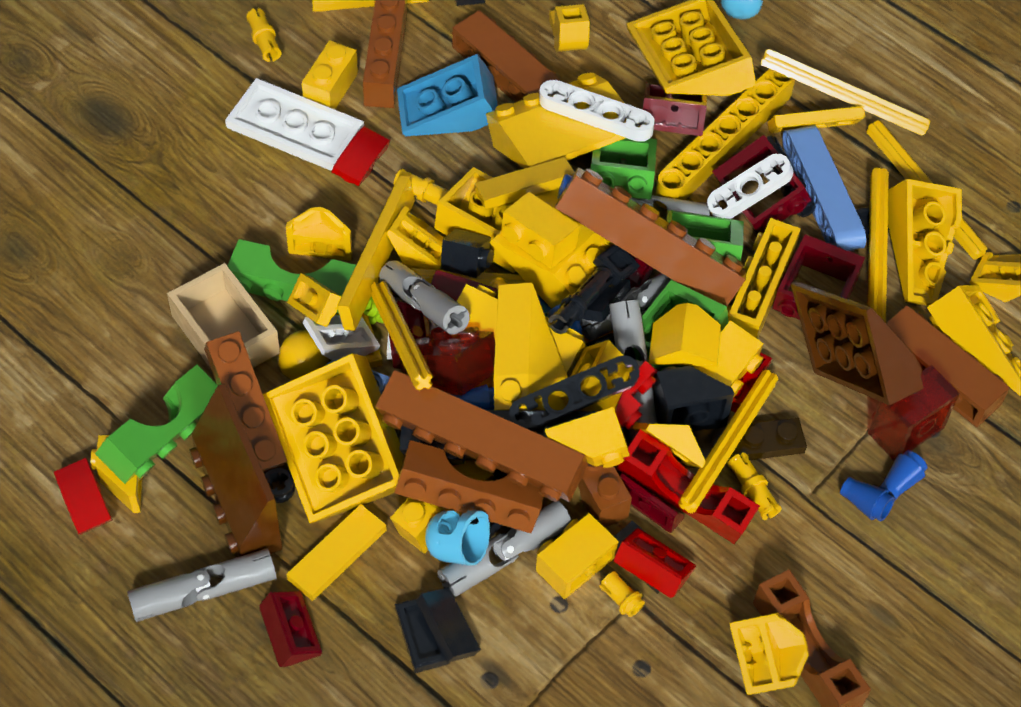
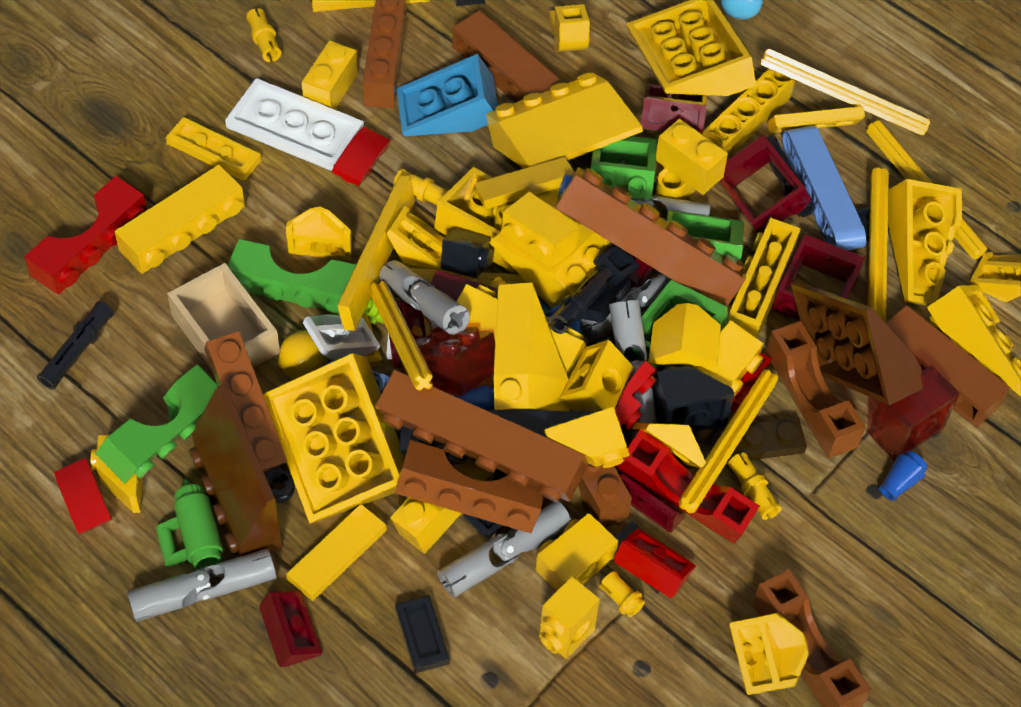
(62, 260): none -> red arch
(83, 335): none -> black pin
(180, 219): none -> yellow brick
(196, 527): none -> bright green piece
(213, 148): none -> yellow tile
(314, 300): yellow plate -> none
(448, 624): black tile -> none
(456, 539): medium azure helmet -> none
(568, 618): none -> yellow brick
(572, 388): black beam -> none
(594, 114): white beam -> none
(691, 156): none -> yellow brick
(752, 174): white beam -> none
(796, 362): none -> dark orange arch
(869, 499): blue cone -> none

